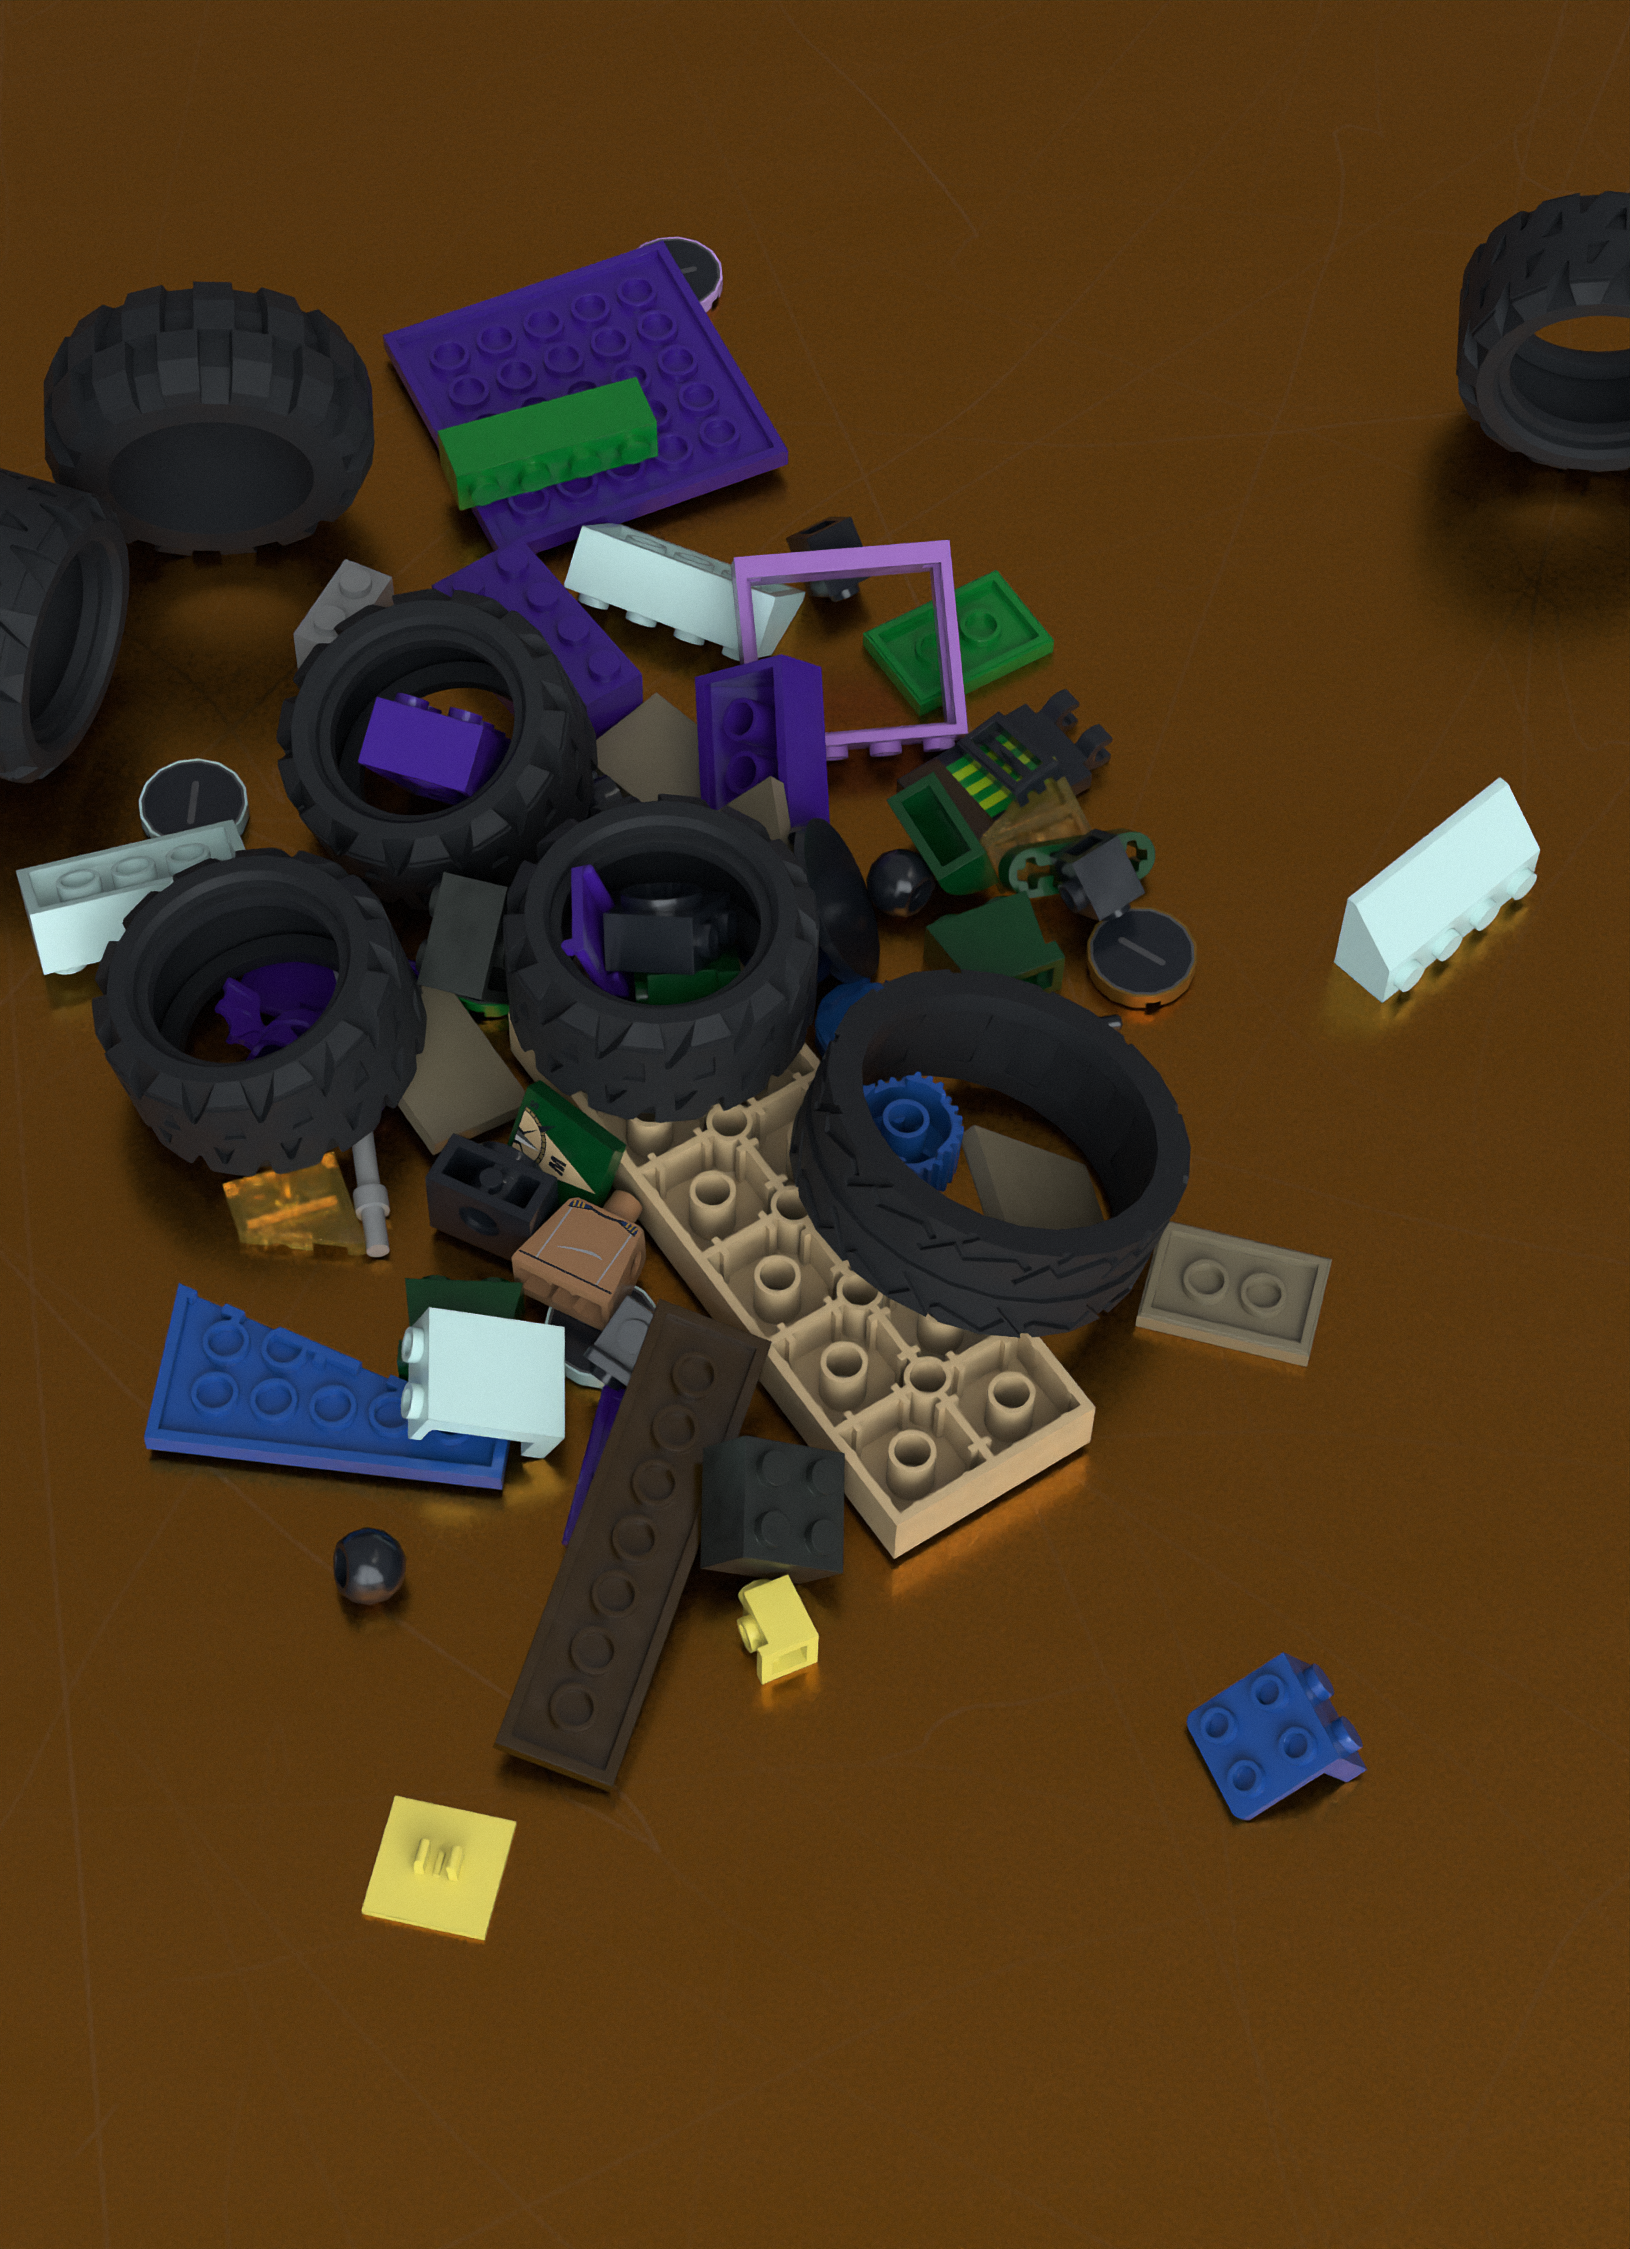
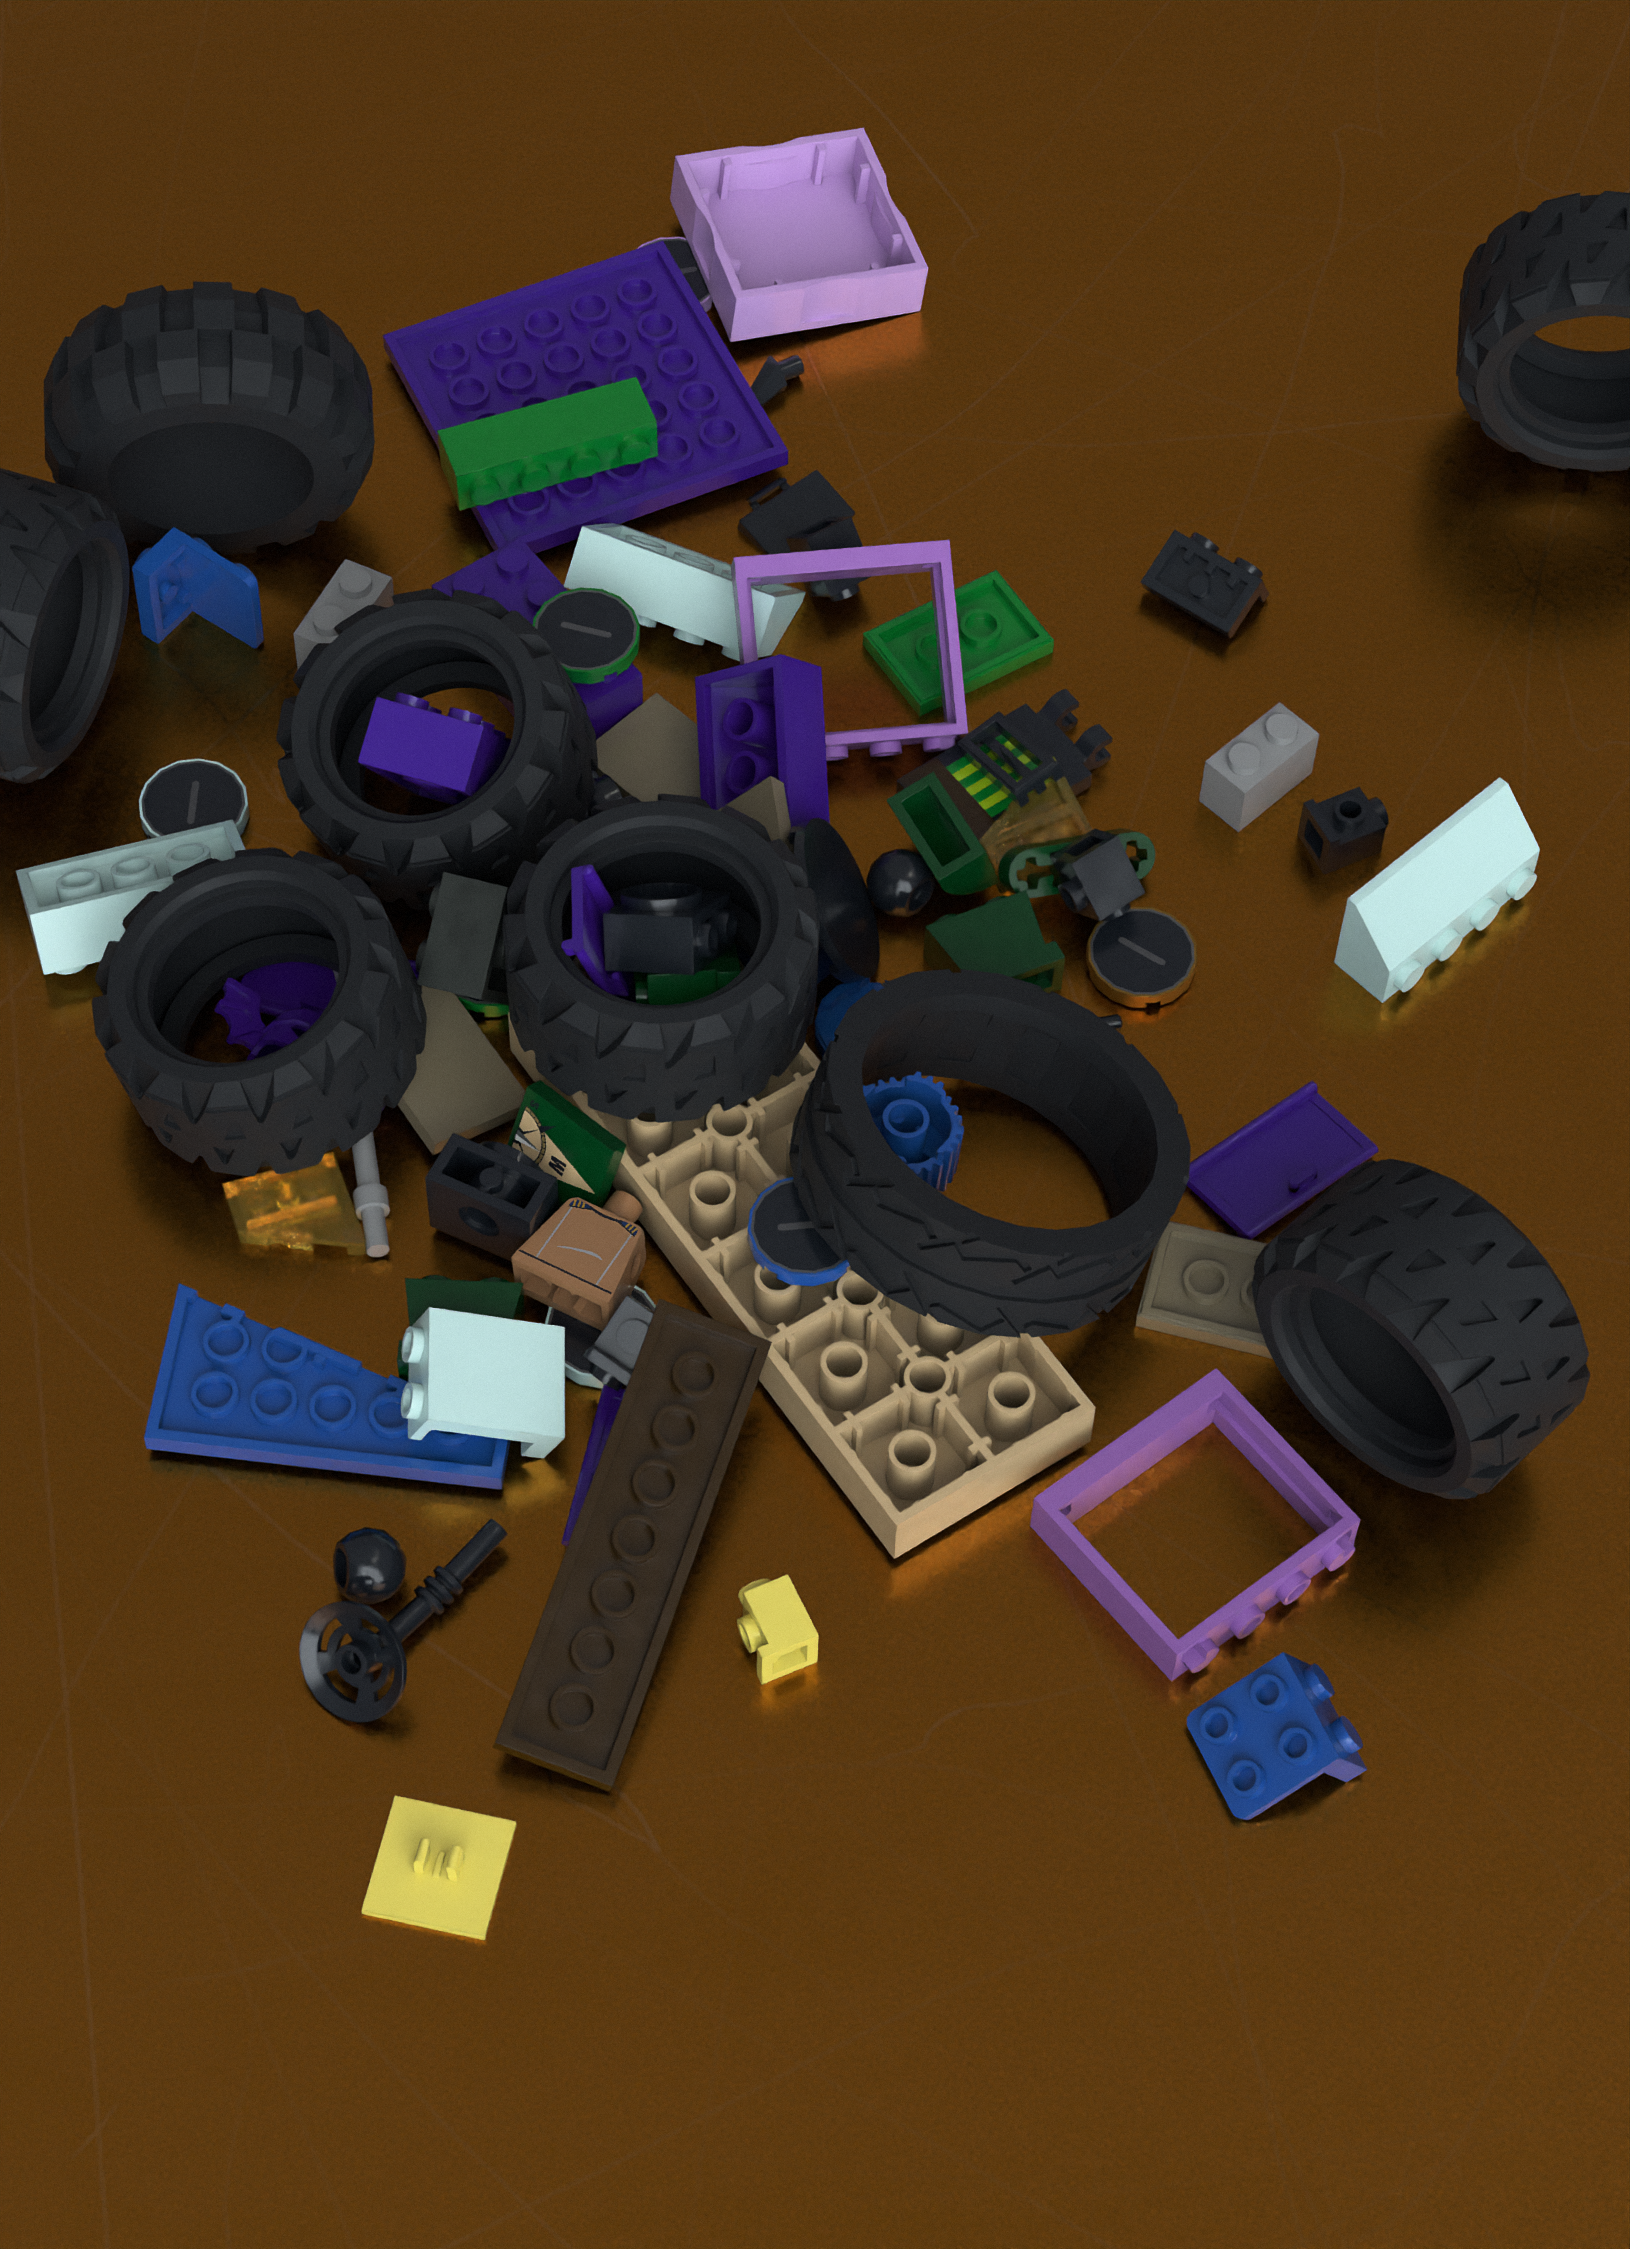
(188, 576): none -> blue bracket
(382, 1649): none -> black dish
(589, 633): none -> black tile
(772, 1509): pearl dark grey brick -> none
(773, 377): none -> black bar
(787, 1241): none -> black tile
(790, 511): none -> black piece
(797, 234): none -> lavender tile
(1029, 1183): dark tan tile -> none
(1120, 1462): none -> medium lavender window
(1204, 583): none -> black bracket
(1258, 767): none -> light grey brick
(1289, 1147): none -> dark purple door
(1343, 829): none -> black brick
(1420, 1328): none -> black tyre

